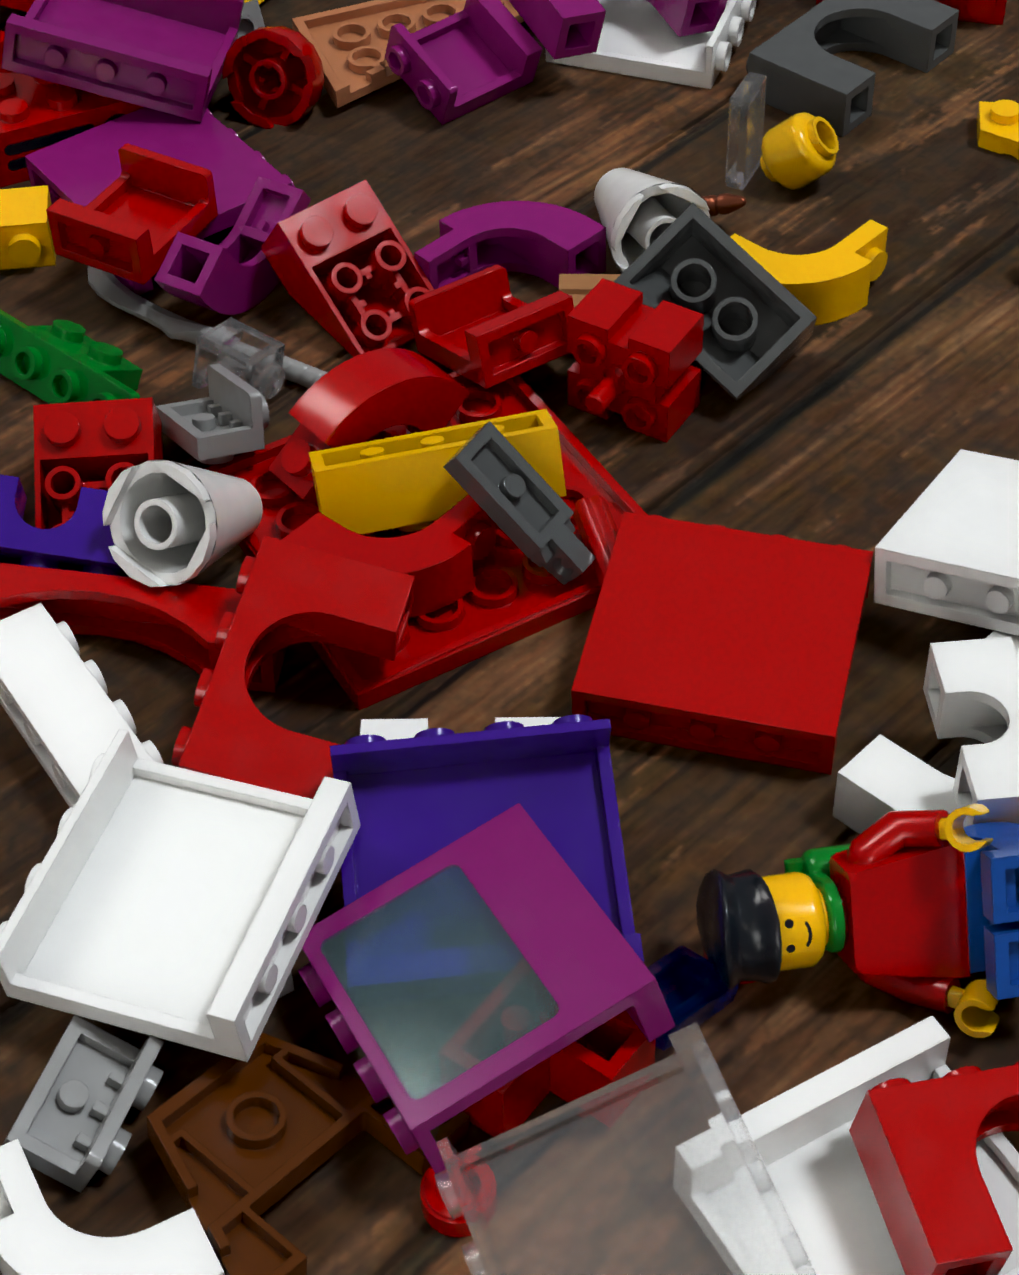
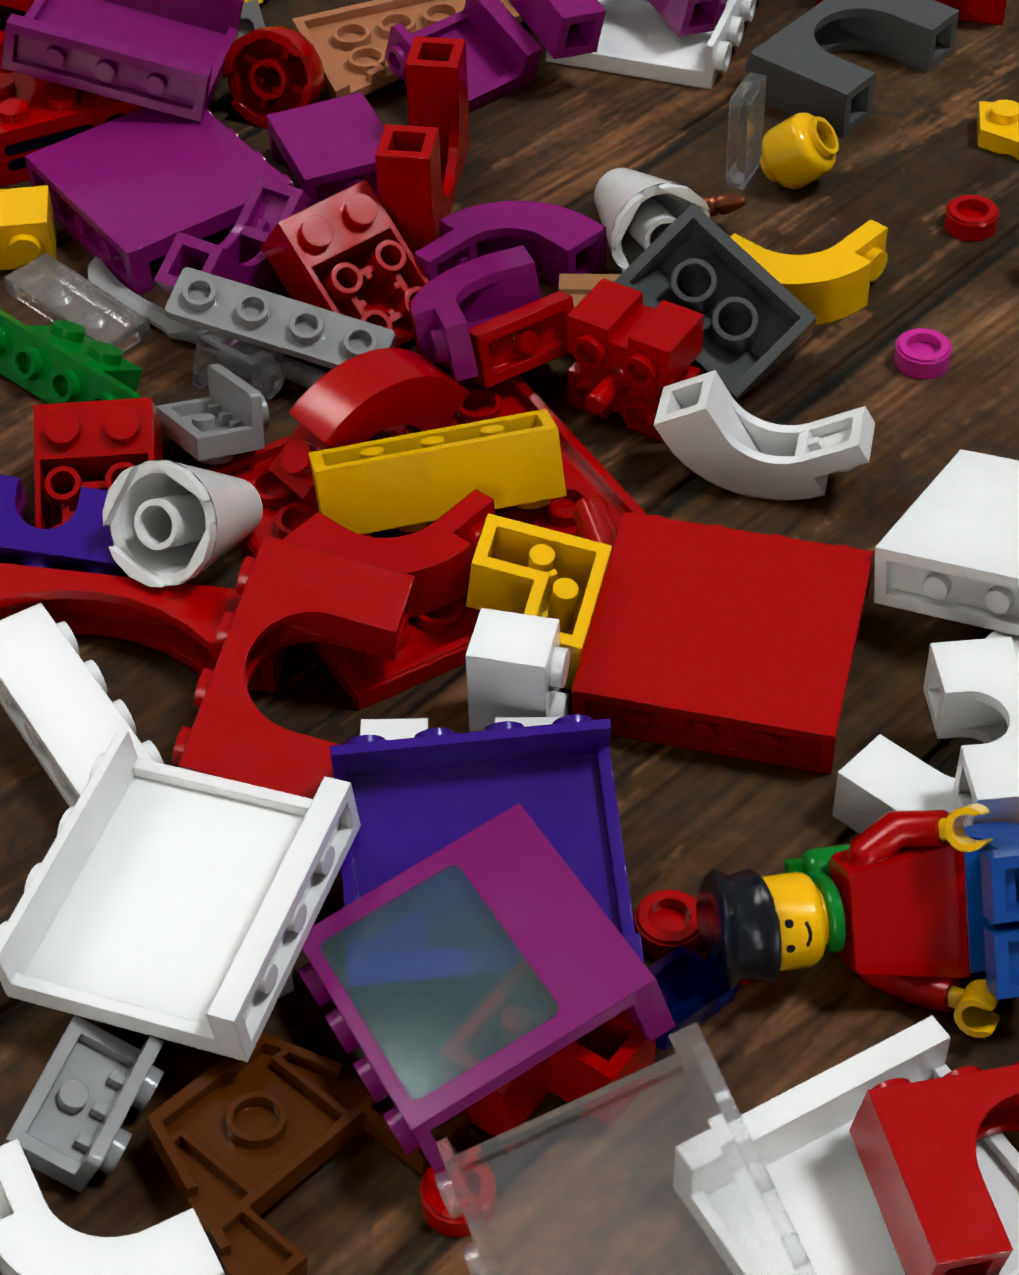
(66, 295): none -> clear tile
(136, 216): red panel -> none
(272, 320): none -> light grey bracket
(328, 144): none -> magenta panel
(424, 160): none -> red arch
(466, 298): none -> magenta arch
(515, 668): none -> white brick
(520, 503): dark grey hinge -> none
(539, 575): none -> yellow brick
(667, 922): none -> red tile
(753, 455): none -> white arch
(922, 353): none -> dark pink tile
(971, 218): none -> red tile

